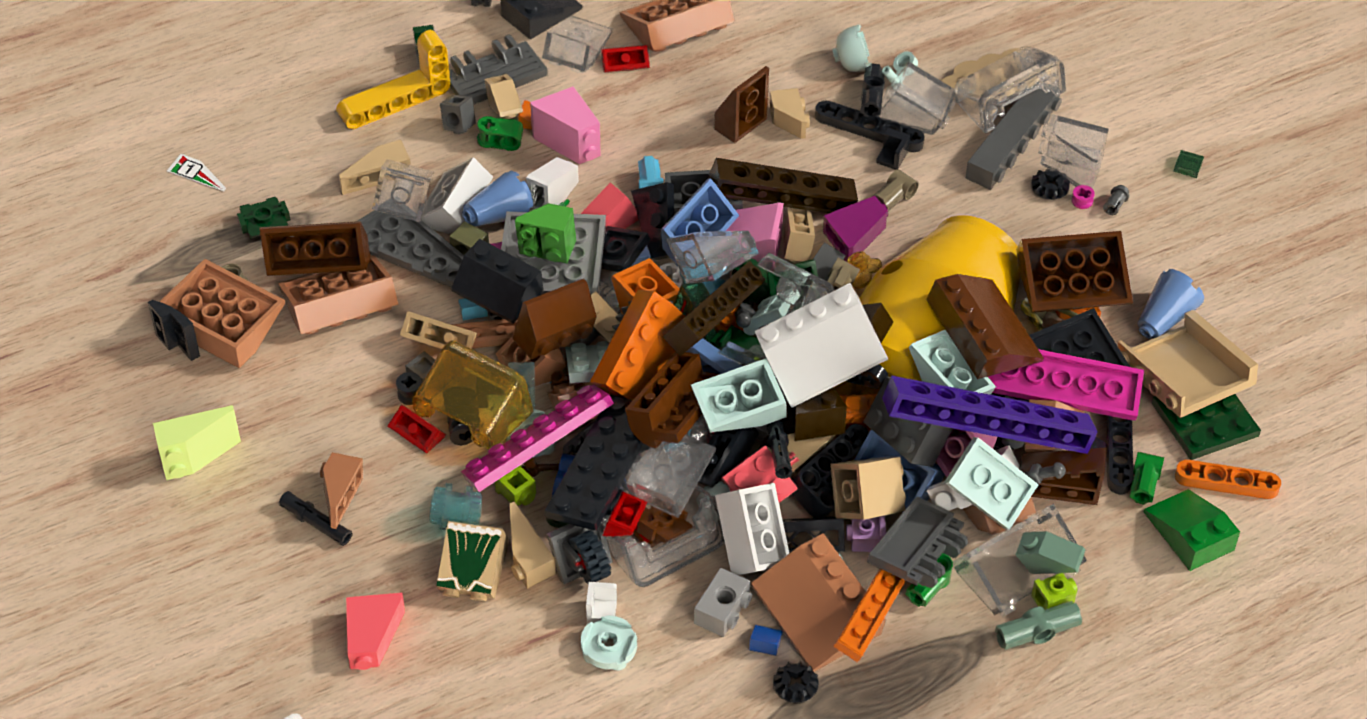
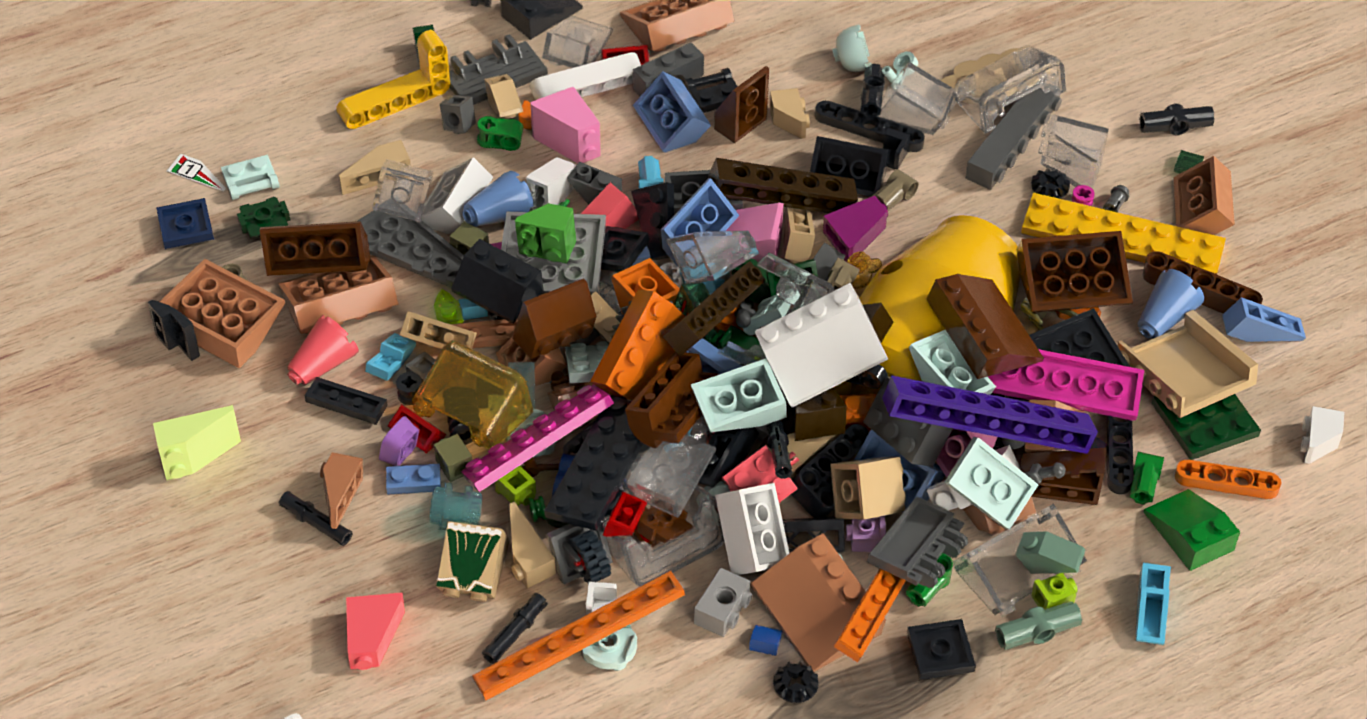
(185, 223): none -> dark blue plate
(249, 176): none -> light aqua plate
(321, 351): none -> coral cone
(346, 400): none -> black plate
(392, 356): none -> medium azure slope
(399, 442): none -> medium lavender piece
(412, 478): none -> medium blue plate
(447, 308): none -> clear neon green plate
(452, 456): none -> olive brick
(522, 620): none -> black pin
(537, 508): none -> green bush
(578, 635): none -> orange tile
(588, 78): none -> white beam
(591, 181): none -> dark grey slope
(671, 113): none -> medium blue slope
(682, 62): none -> dark grey arch
(711, 97): none -> black plate
(851, 160): none -> black slope
(941, 649): none -> black plate
(1140, 236): none -> yellow plate
(1152, 603): none -> medium azure slope
(1176, 119): none -> black piece
(1204, 197): none -> nougat slope
(1218, 291): none -> reddish brown beam
(1261, 323): none -> medium blue slope
(1322, 431): none -> white slope

